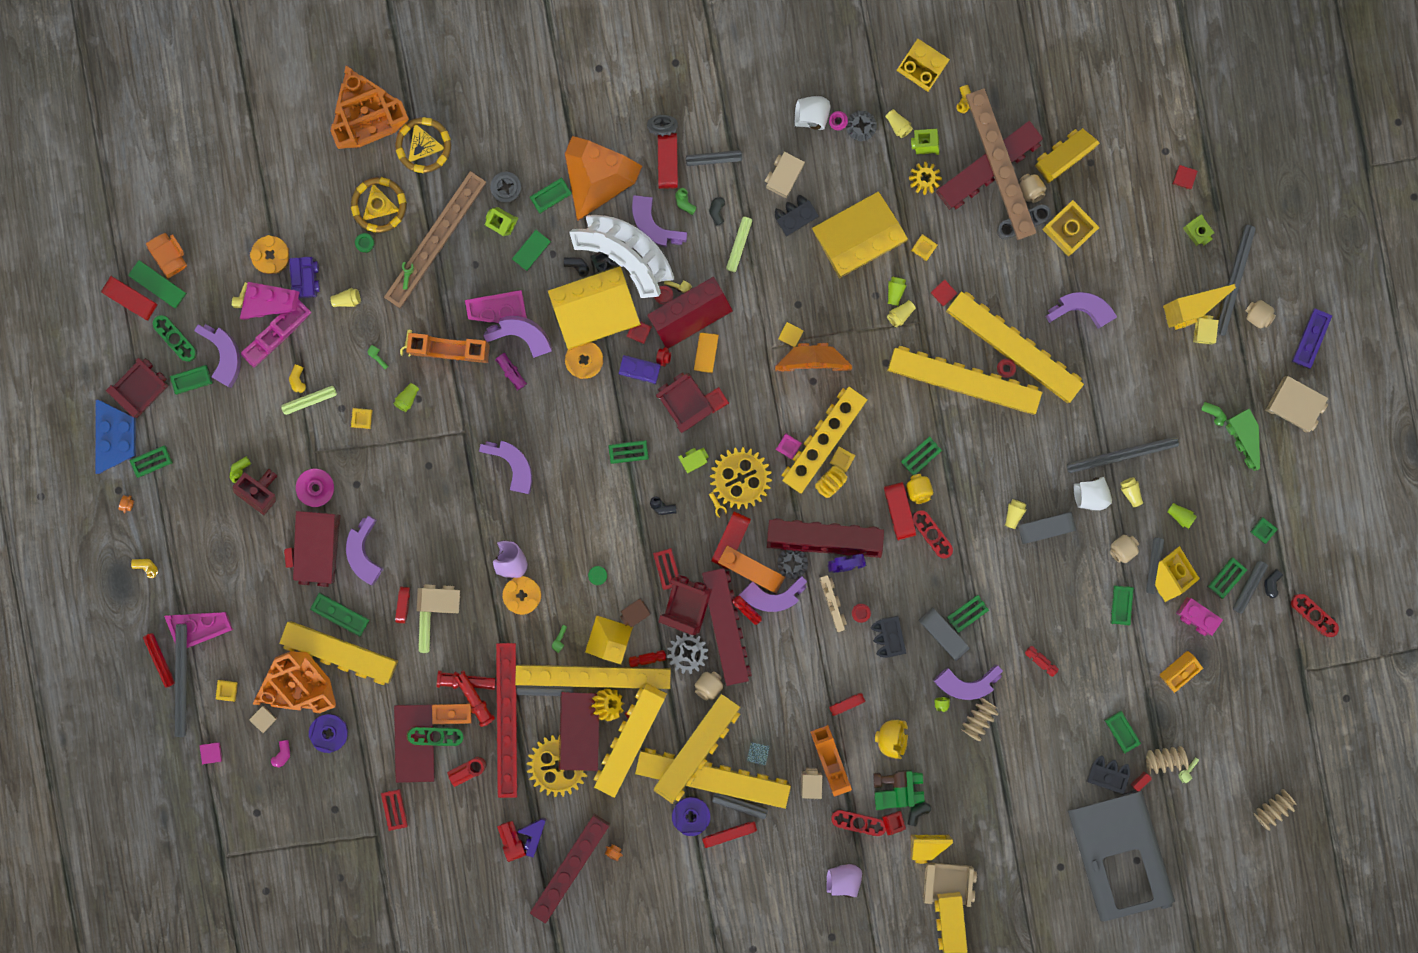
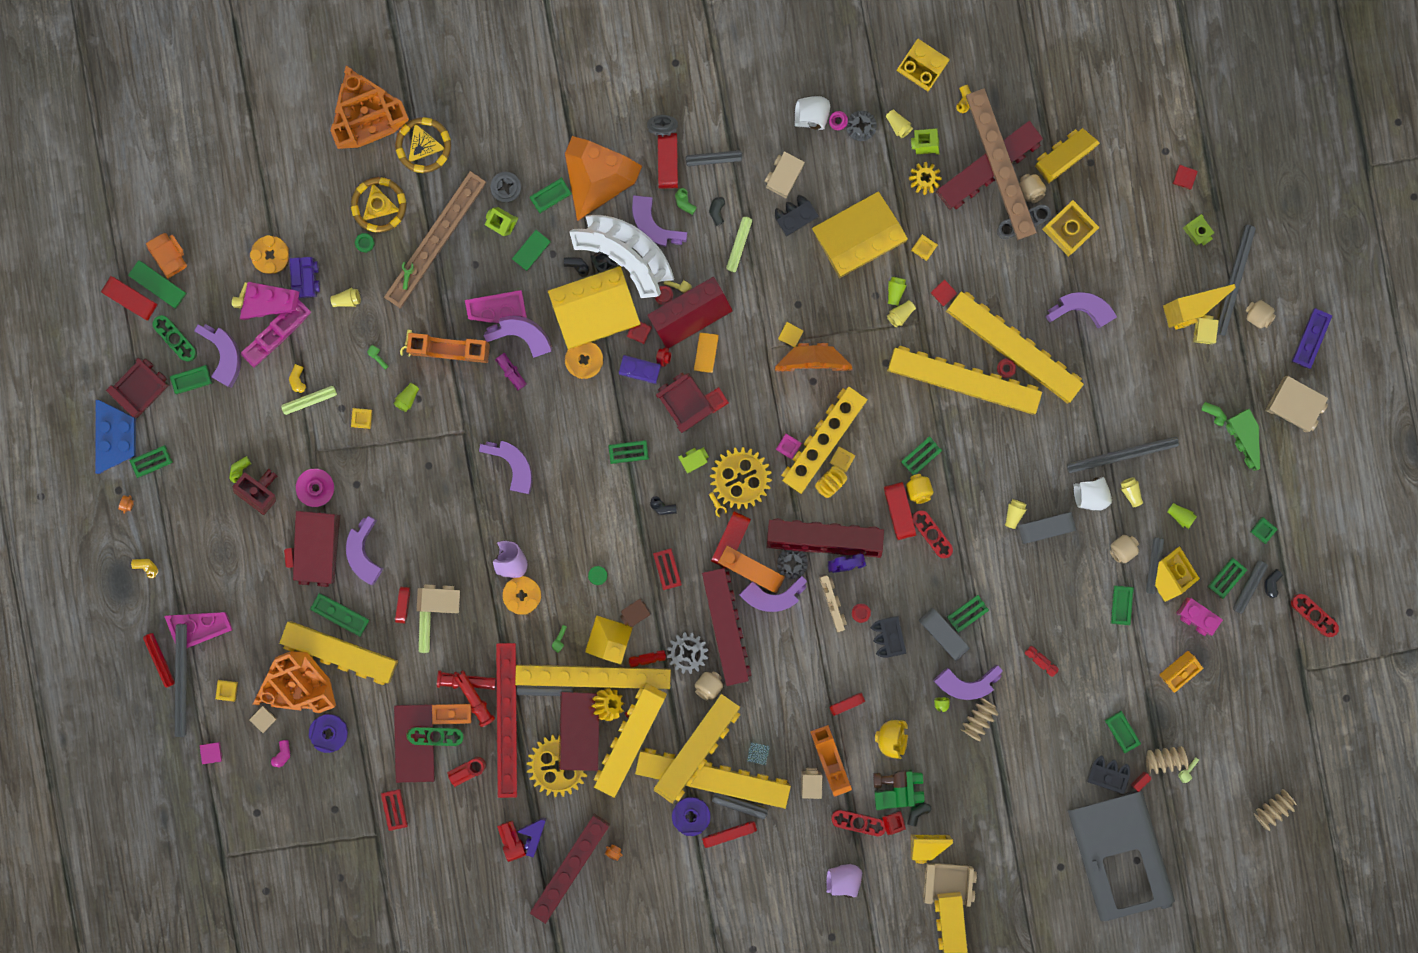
(686, 605): dark red panel -> none
(747, 610): red axle -> none

